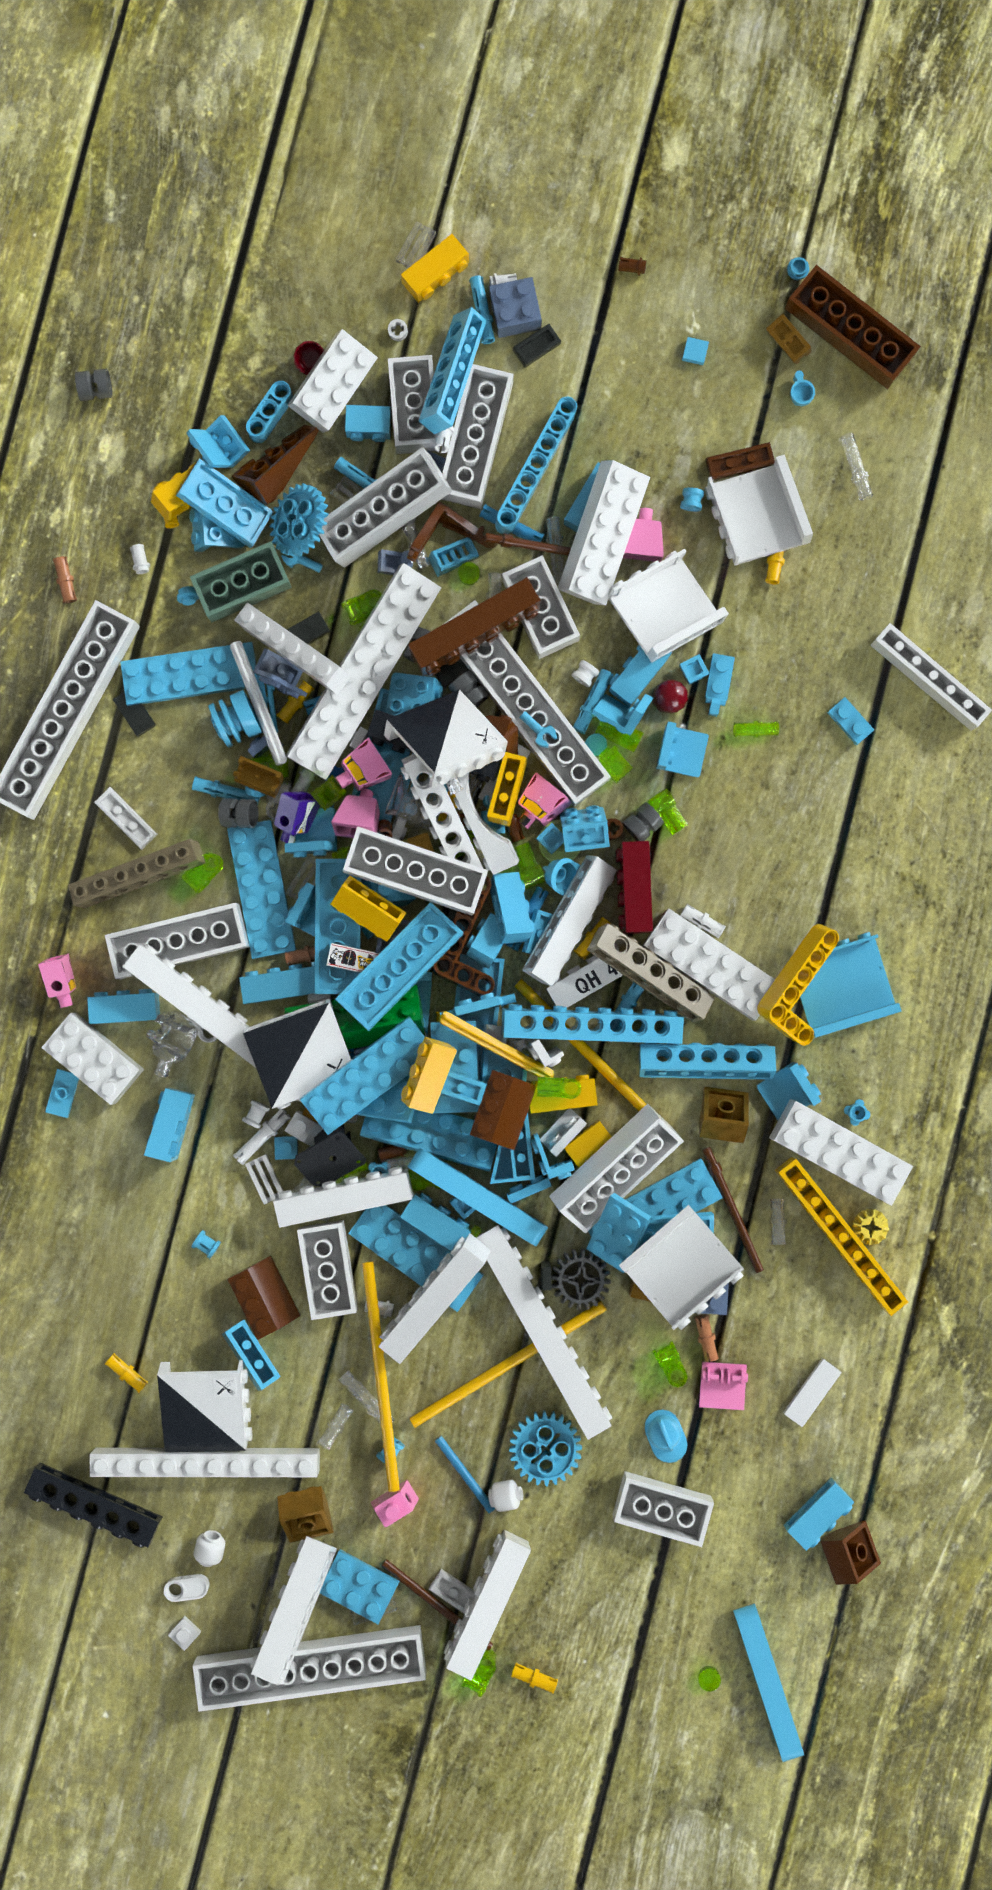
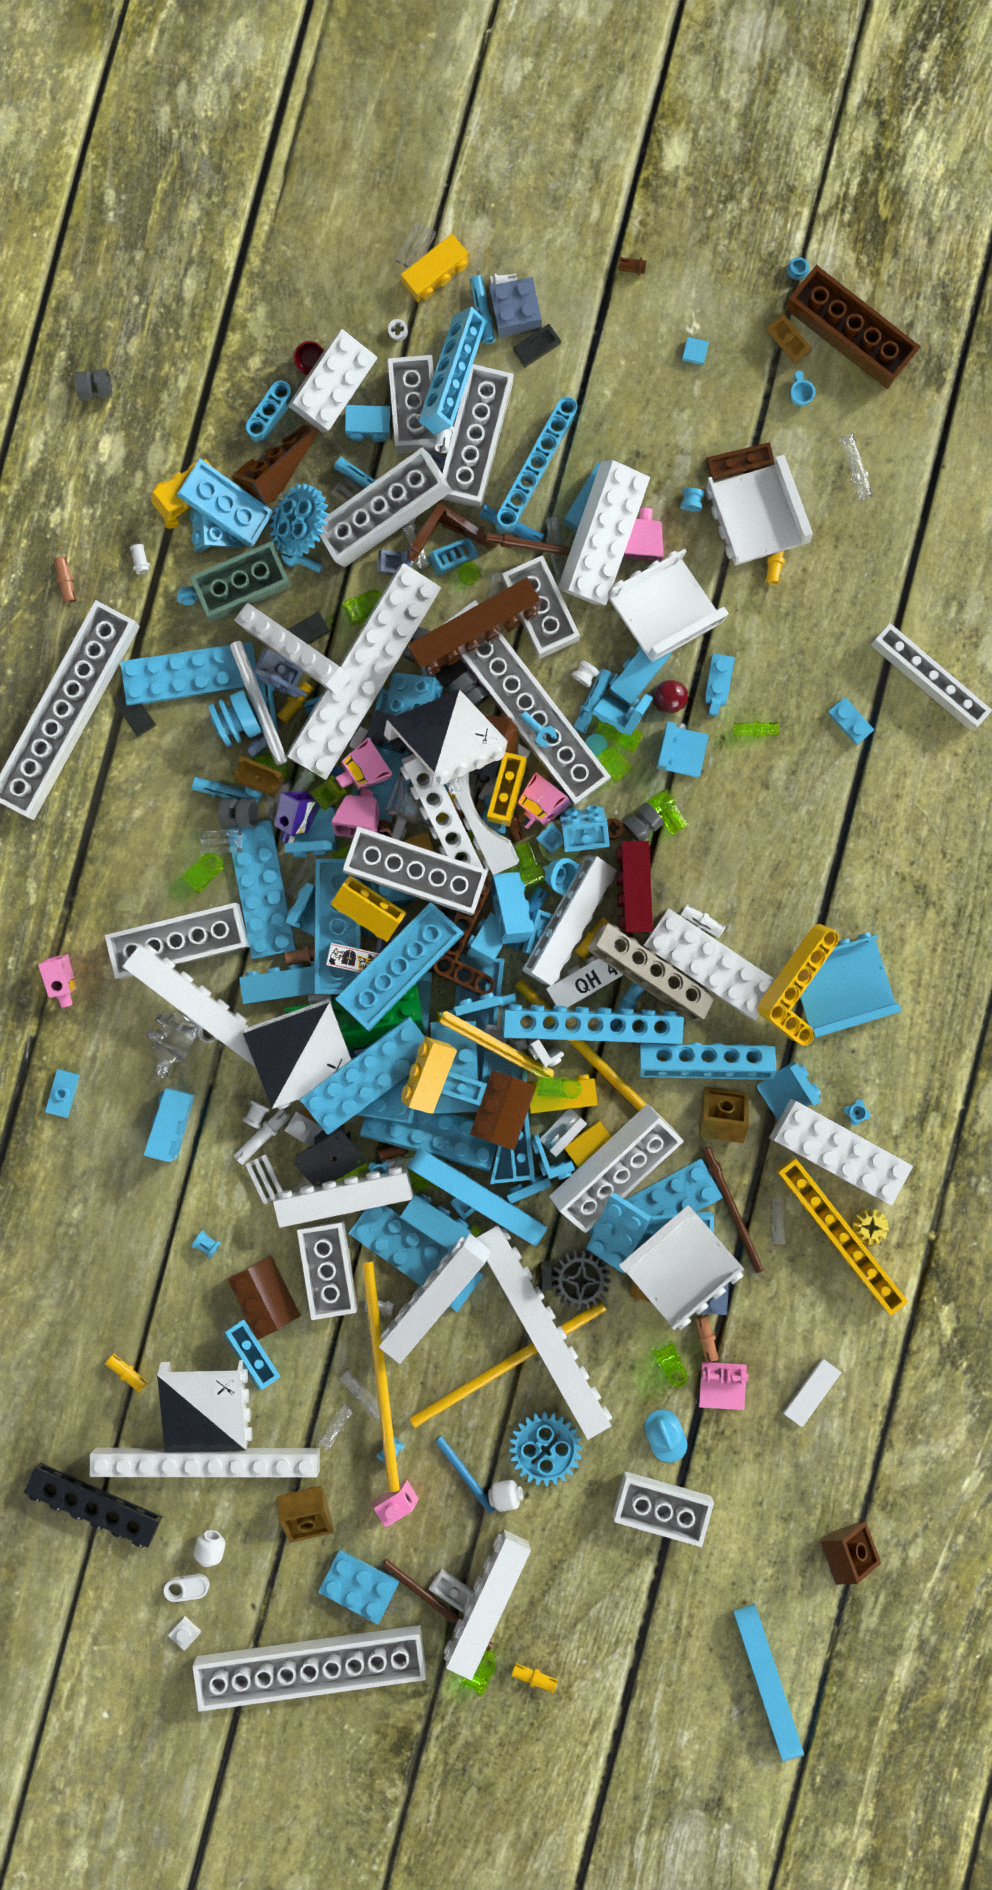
(92, 1058): white brick -> none
(123, 1007): medium azure brick -> none
(125, 818): white tile -> none
(136, 873): dark tan brick -> none
(206, 841): none -> clear tile
(219, 444): medium azure bracket -> none
(285, 1147): medium azure plate -> none
(293, 1612): white brick -> none
(694, 669): medium azure plate -> none
(709, 1678): clear neon green tile -> none
(819, 1514): medium azure brick -> none

